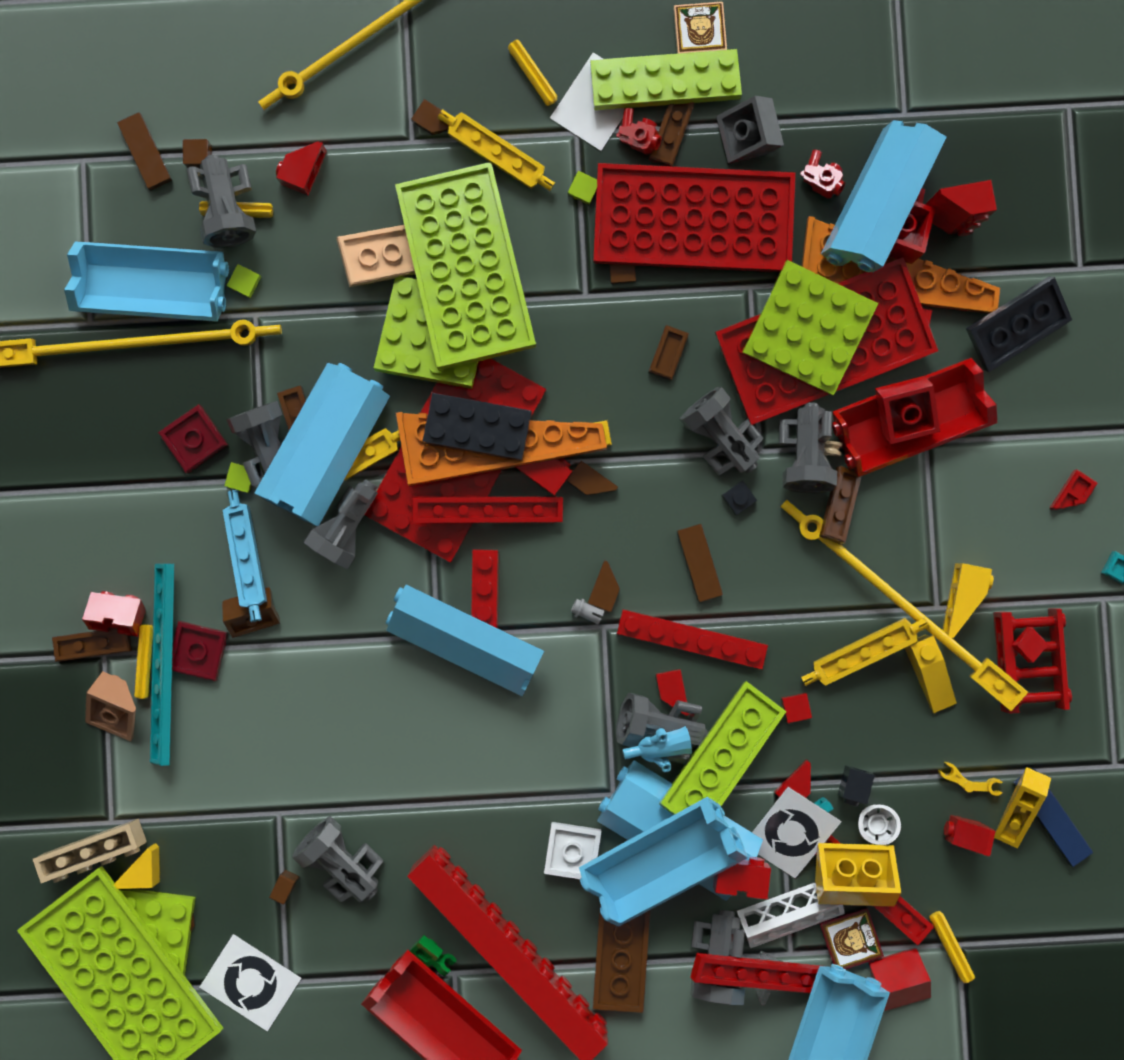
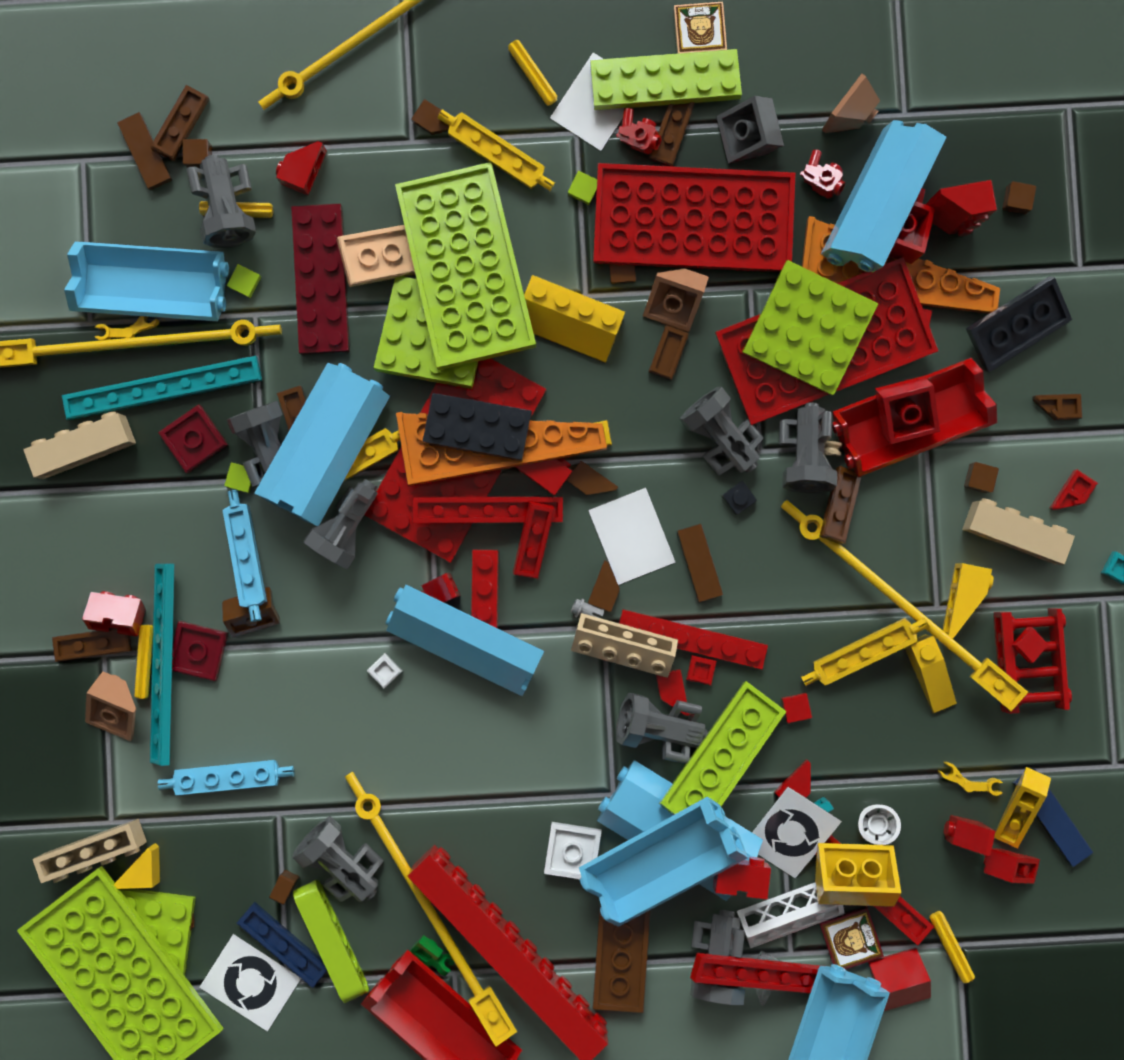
(79, 446): none -> tan brick
(128, 332): none -> yellow piece
(162, 388): none -> teal tile
(179, 123): none -> reddish brown tile
(226, 777): none -> medium azure plate
(283, 944): none -> dark blue tile
(320, 279): none -> dark red plate
(330, 941): none -> lime beam
(384, 670): none -> white tile
(442, 588): none -> red slope
(484, 1001): none -> yellow bar
(533, 540): none -> red tile
(572, 318): none -> yellow slope
(624, 645): none -> tan brick
(631, 536): none -> white sticker
(661, 745): medium azure piece -> none
(676, 298): none -> nougat slope
(701, 670): none -> red tile
(854, 108): none -> nougat slope
(855, 785): black brick -> none
(981, 477): none -> reddish brown piece
(1011, 866): none -> red slope
(1018, 532): none -> tan brick
(1019, 197): none -> reddish brown piece
(1060, 406): none -> reddish brown tile

